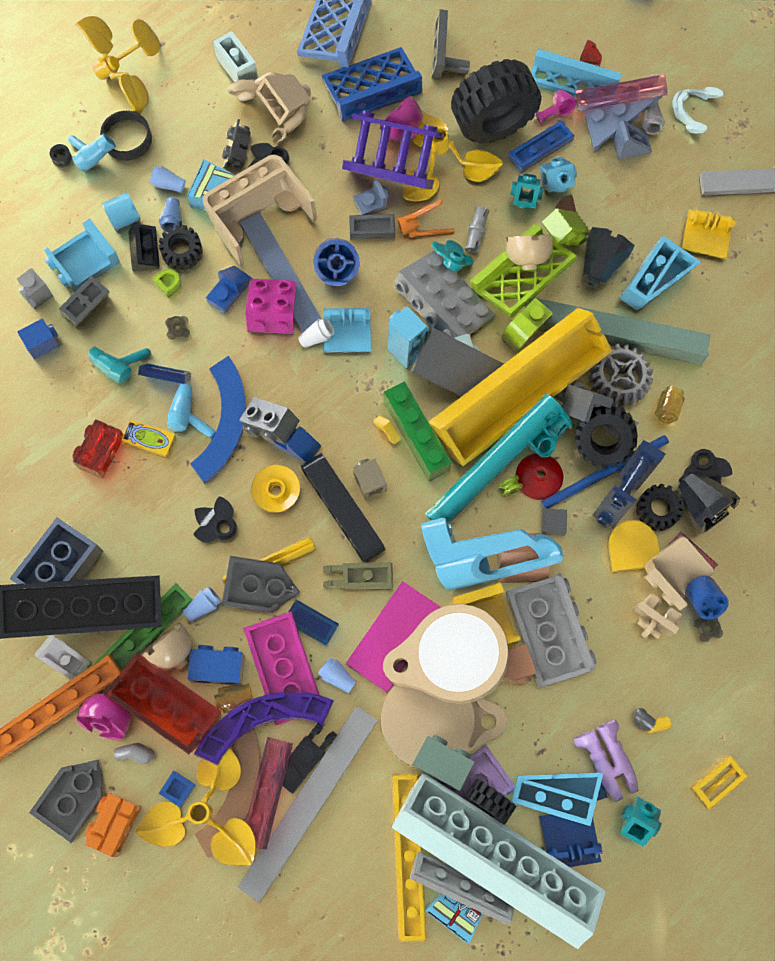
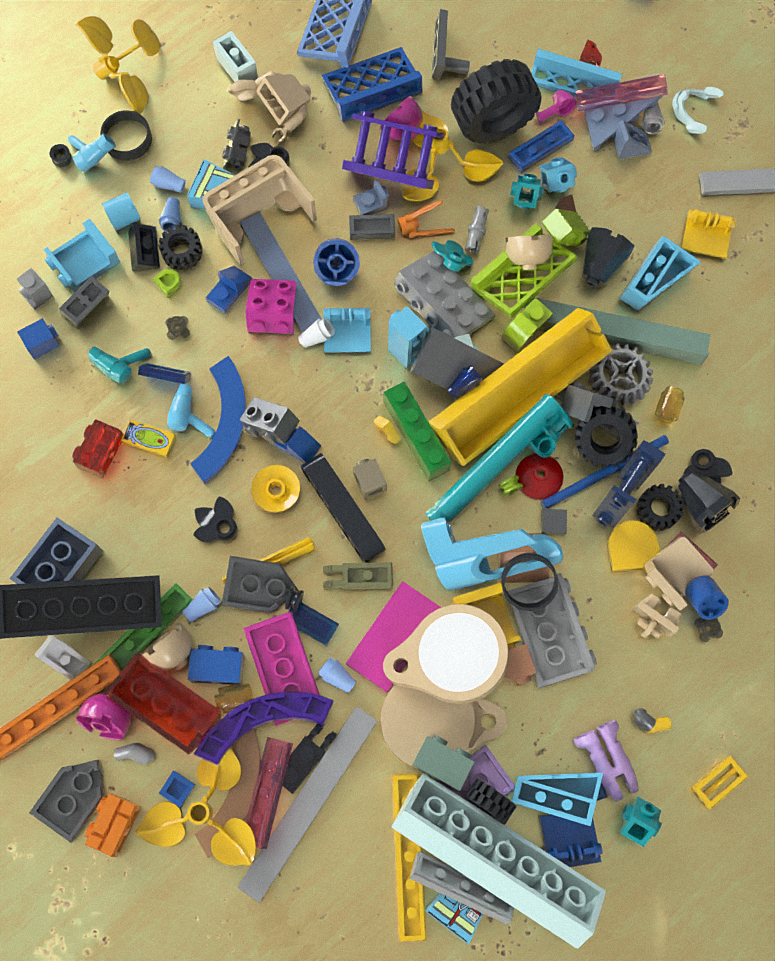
(294, 599): none -> black bush
(464, 382): none -> clear blue cone
(529, 606): none -> black tyre

